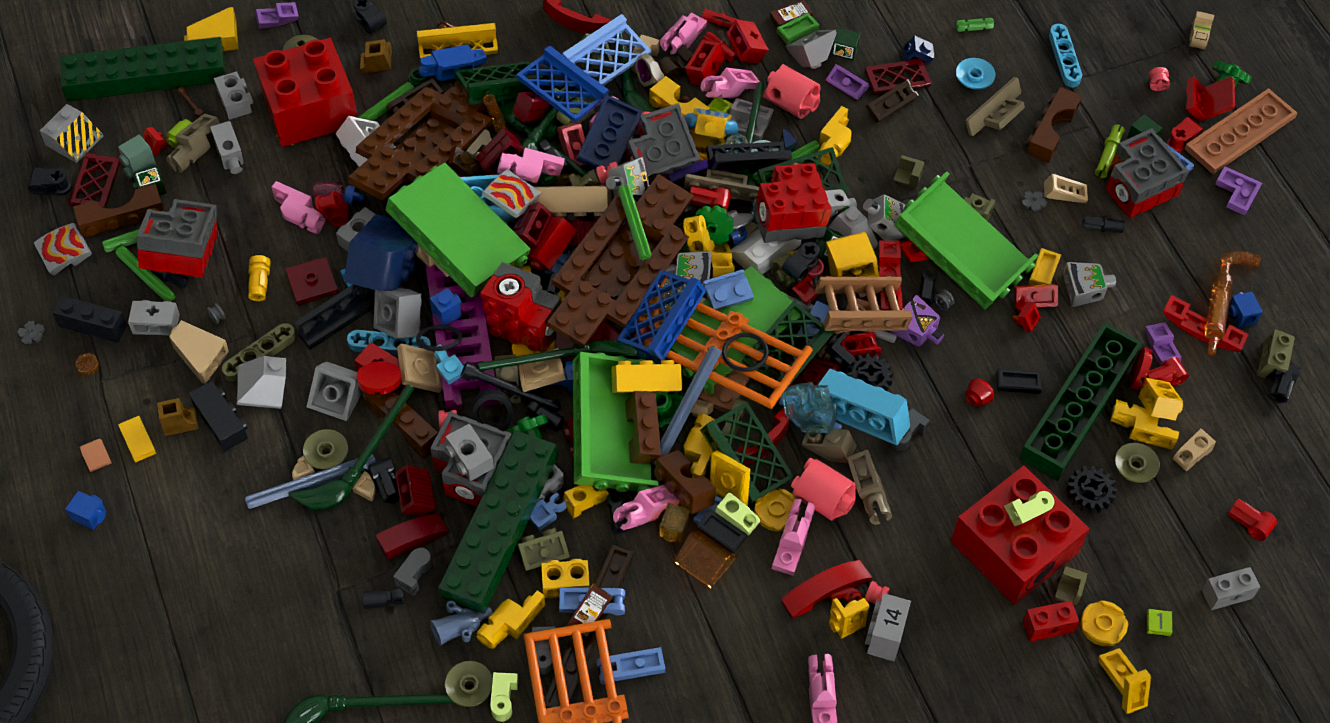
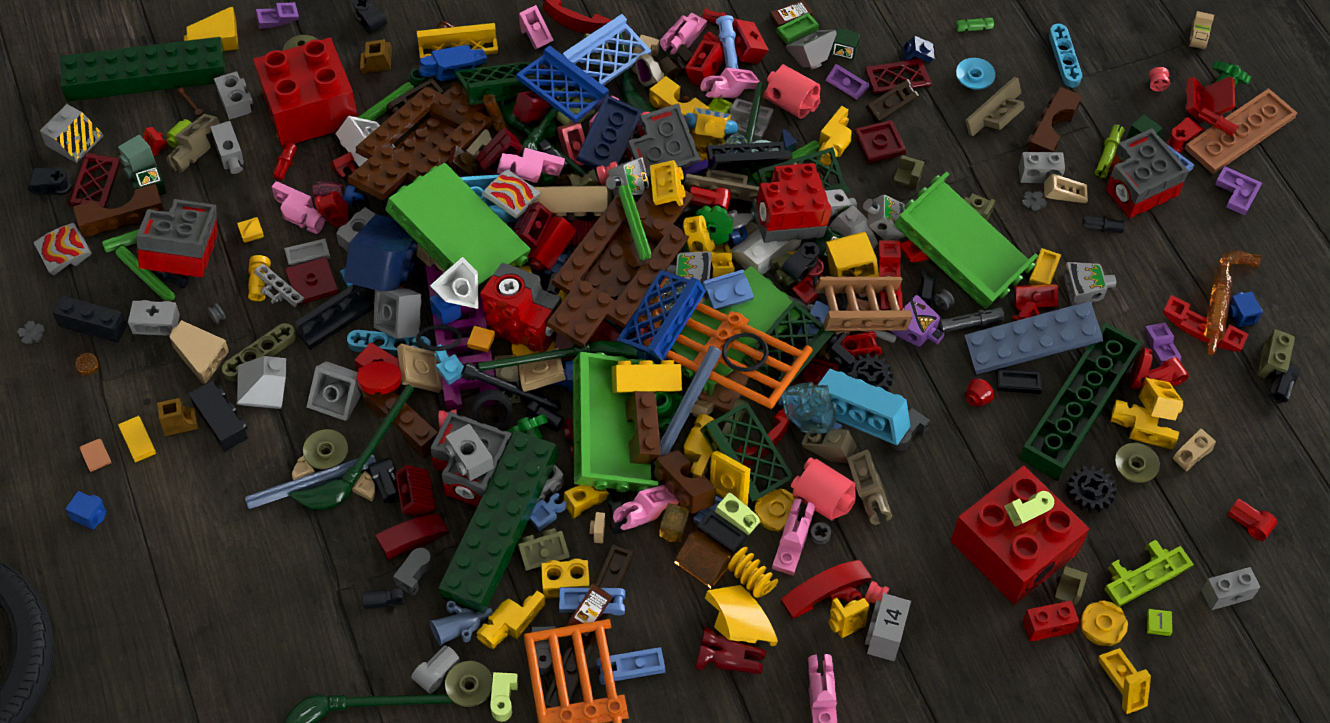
(250, 230): none -> yellow tile
(282, 294): none -> light grey piece
(284, 161): none -> red axle
(307, 252): none -> light grey tile
(342, 162): none -> red tile
(431, 674): none -> light grey piece
(458, 285): none -> white slope
(481, 339): none -> light orange tile
(535, 27): none -> bright pink slope
(597, 527): none -> tan plate
(666, 183): none -> yellow bracket
(727, 38): none -> light blue pin
(730, 654): none -> dark red piece
(740, 616): none -> yellow slope
(750, 574): none -> yellow piece
(822, 527): none -> dark grey bush
(880, 141): none -> dark red plate
(965, 321): none -> dark grey pin
(1033, 337): none -> sand blue plate
(1038, 166): none -> light grey brick
(1161, 568): none -> lime hinge
(1218, 121): none -> red axle

